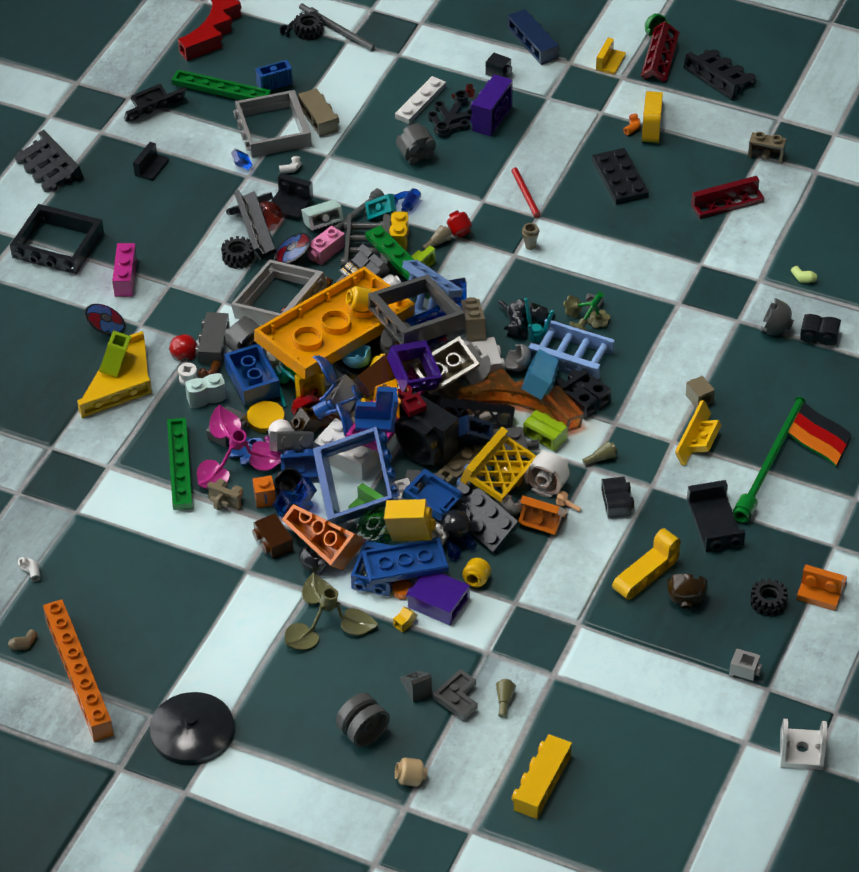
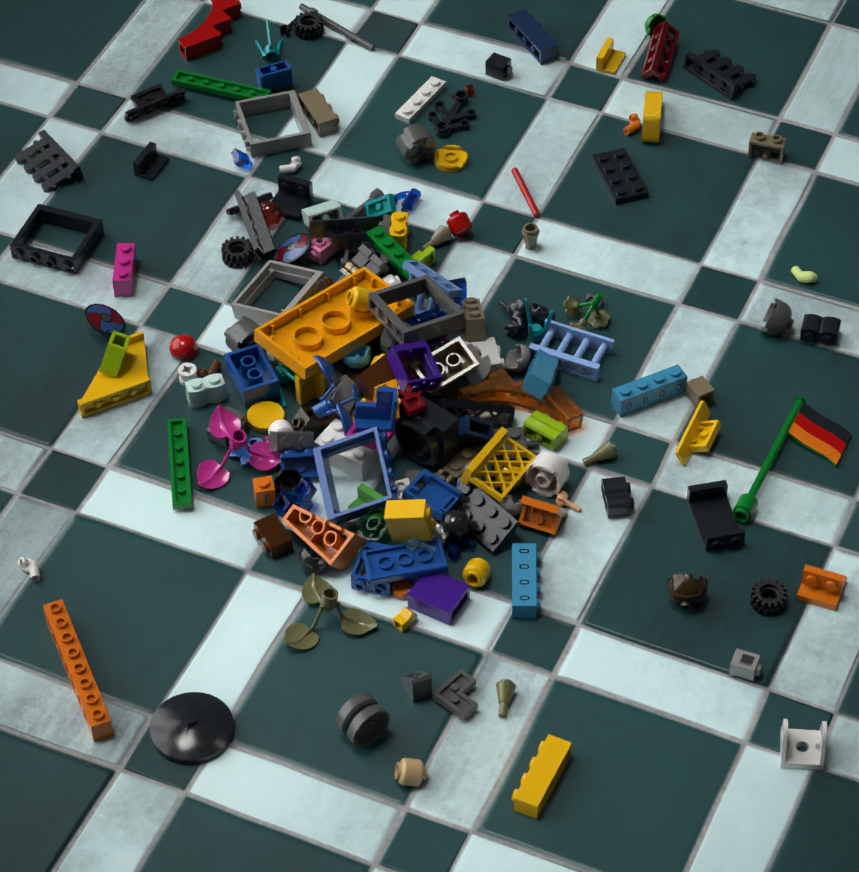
(23, 643): dark tan arm -> none
(212, 338): dark grey brick -> none
(224, 497): dark tan hips -> none
(270, 52): none -> teal plant
(306, 401): red plate -> none
(343, 229): none -> black bracket
(414, 542): none -> clear light blue hand
(450, 158): none -> yellow tile
(492, 105): dark purple brick -> none
(525, 581): none -> dark azure brick
(585, 391): black hips -> none
(648, 390): none -> dark azure brick
(650, 566): yellow beam -> none
(725, 194): dark red fence -> none

